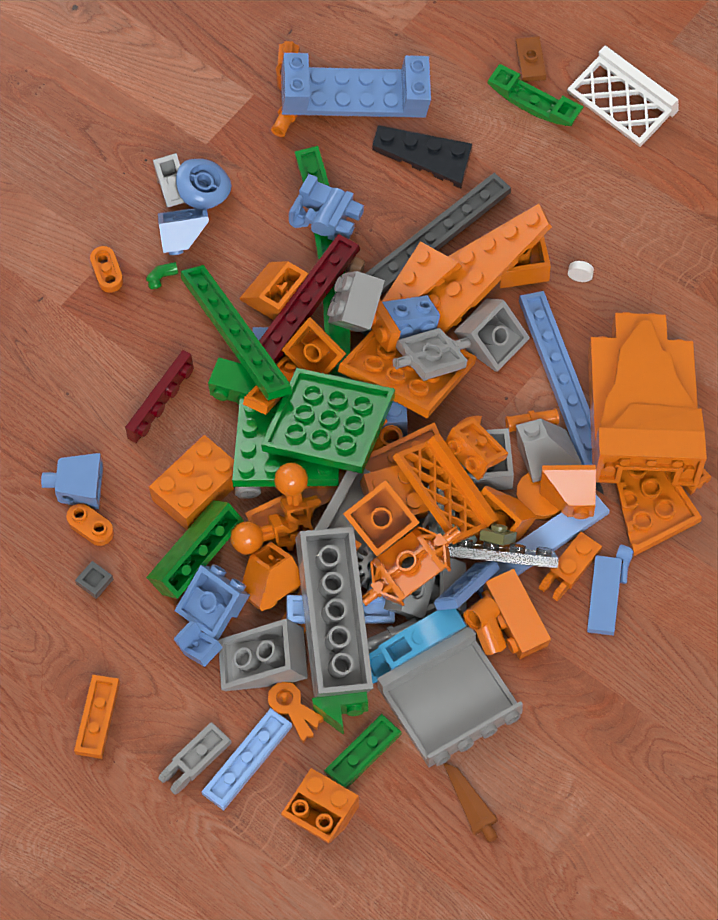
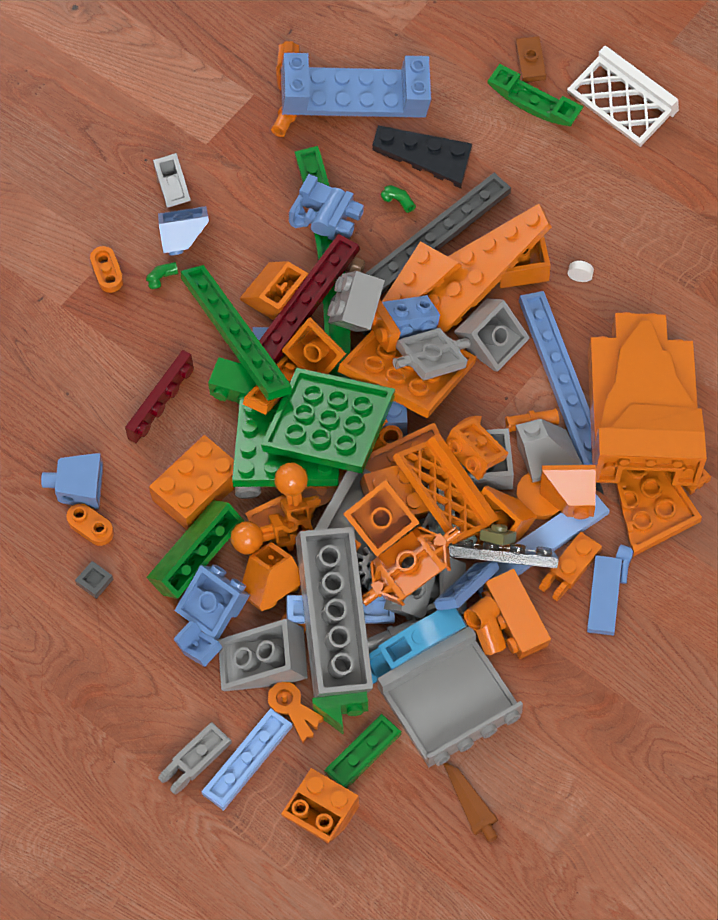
(97, 716): orange plate -> none
(202, 183): medium blue hat -> none
(400, 195): none -> green arm

